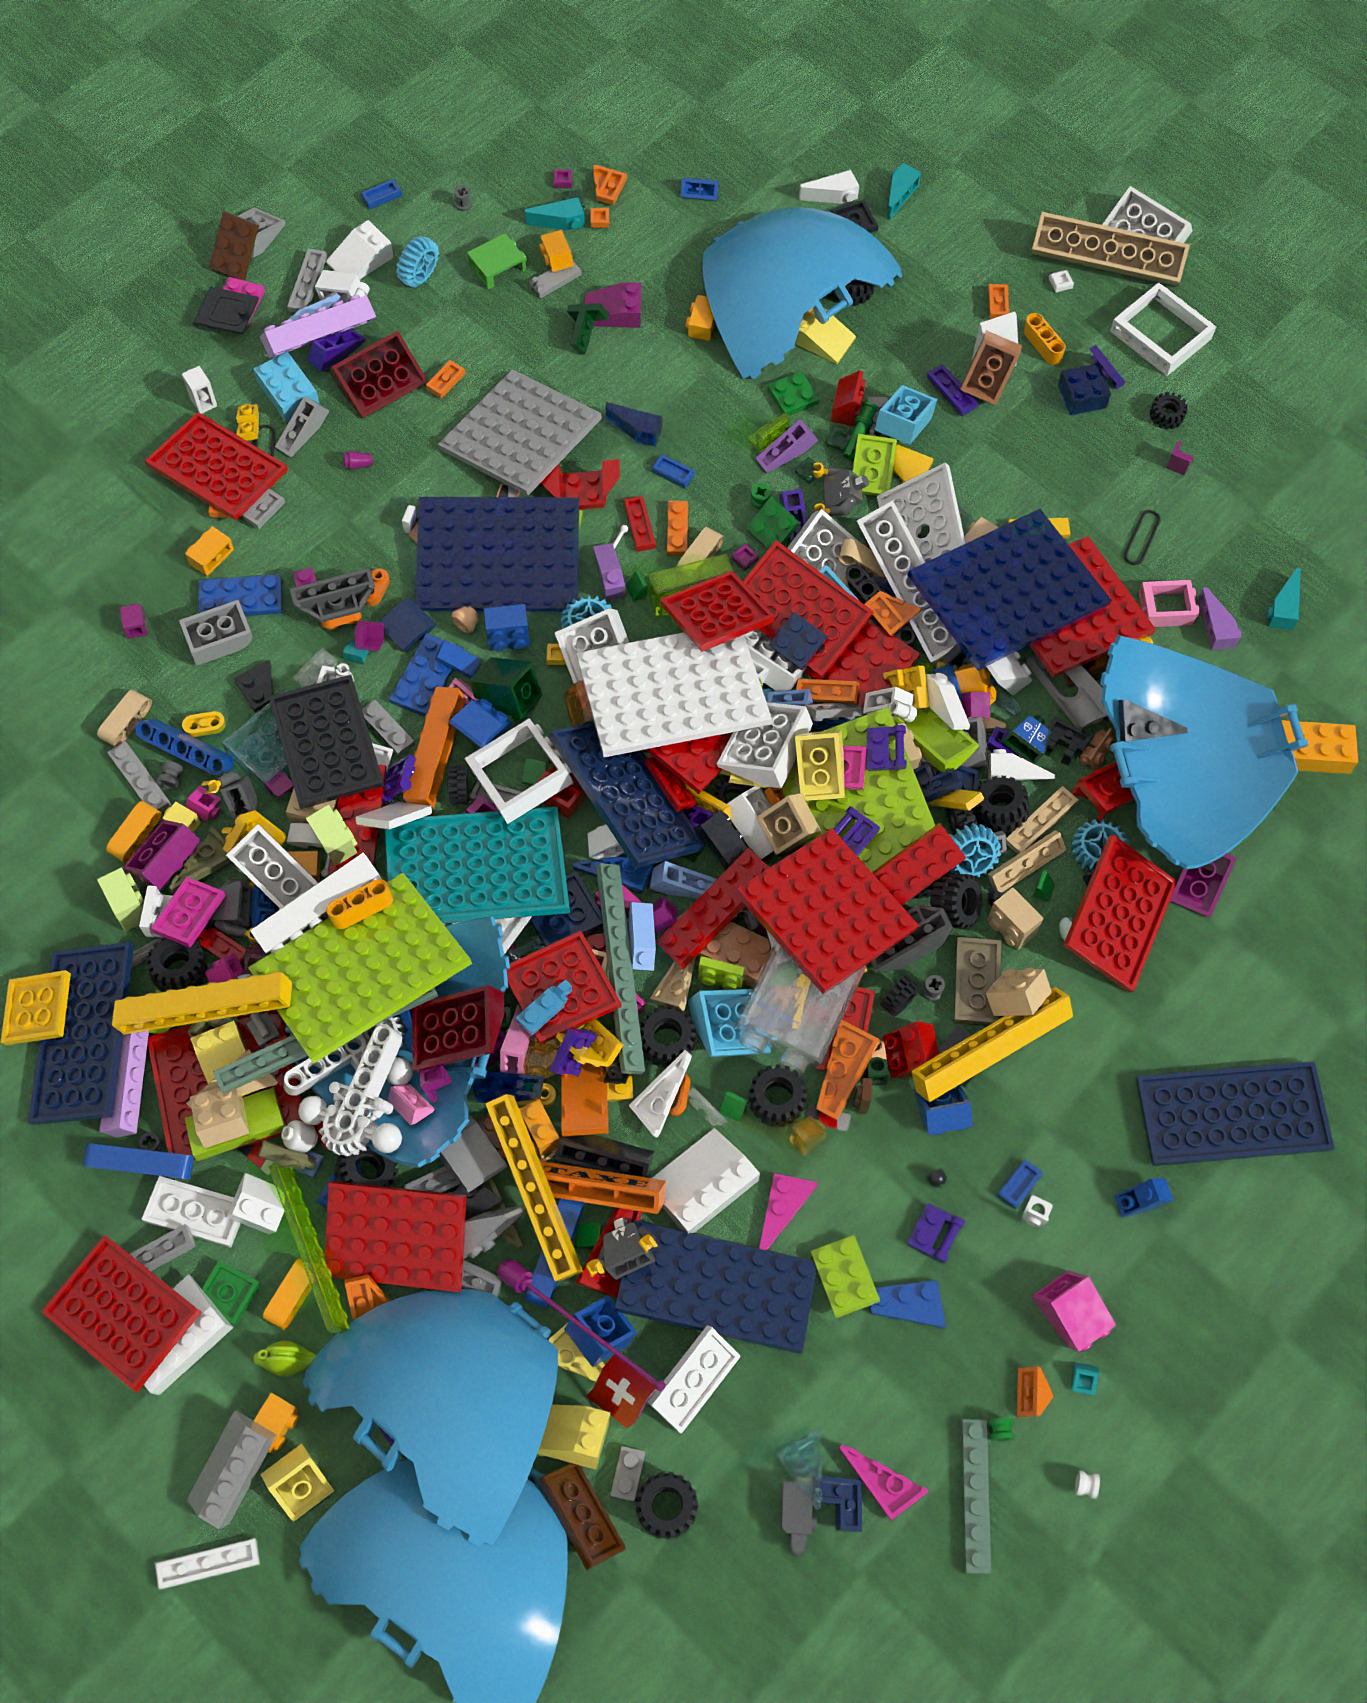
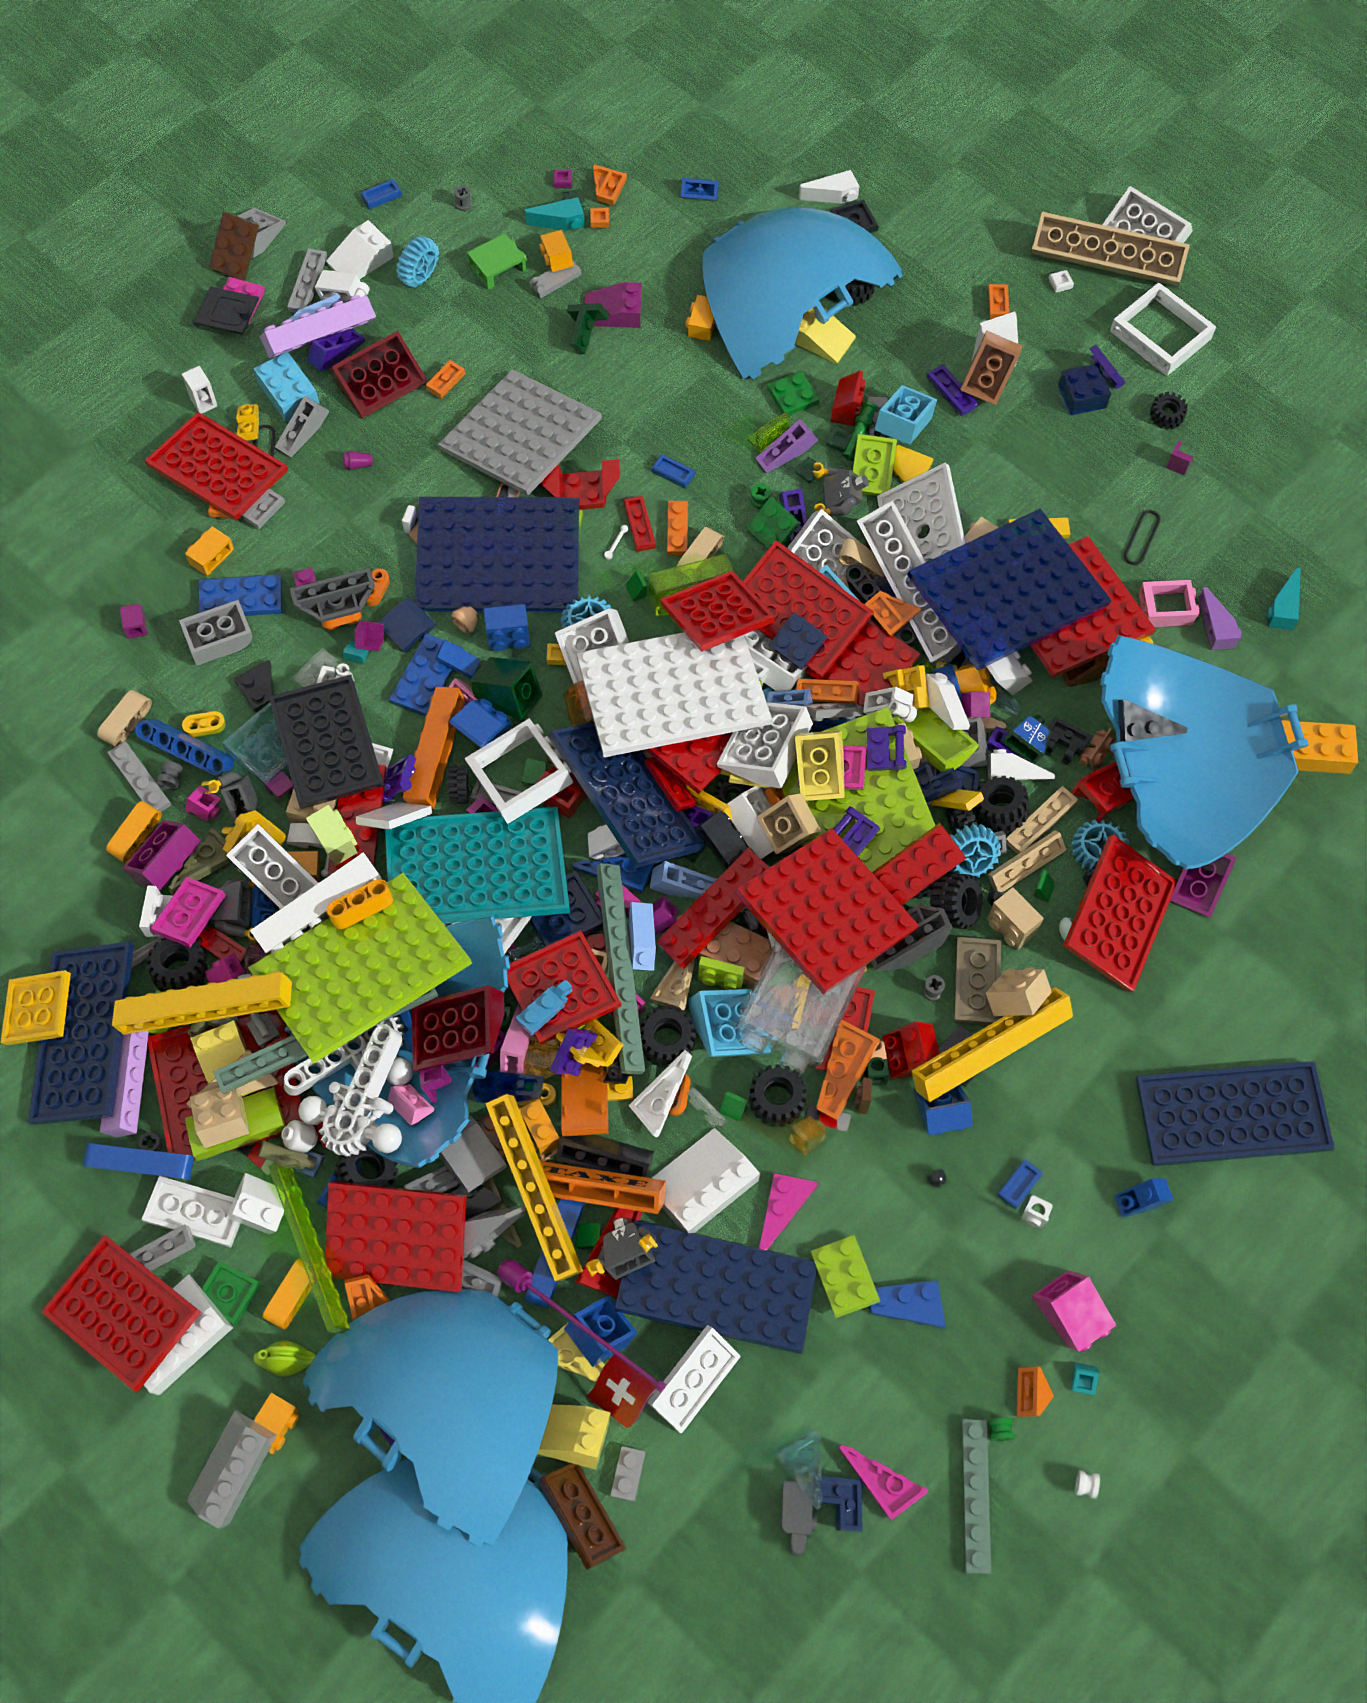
(123, 897): yellowish green brick -> none
(182, 815): light yellow brick -> none
(207, 1564): white tile -> none
(297, 1482): light yellow slope -> none
(387, 728): light grey plate -> none
(609, 571): medium lavender slope -> none
(637, 424): clear blue slope -> none
(666, 1528): black tyre -> none
(744, 557): magenta tile -> none
(900, 995): black tyre -> none
(904, 183): teal slope -> none
(928, 1230): dark purple plate -> none
(1044, 339): light orange beam -> none
(1085, 707): light grey panel -> none

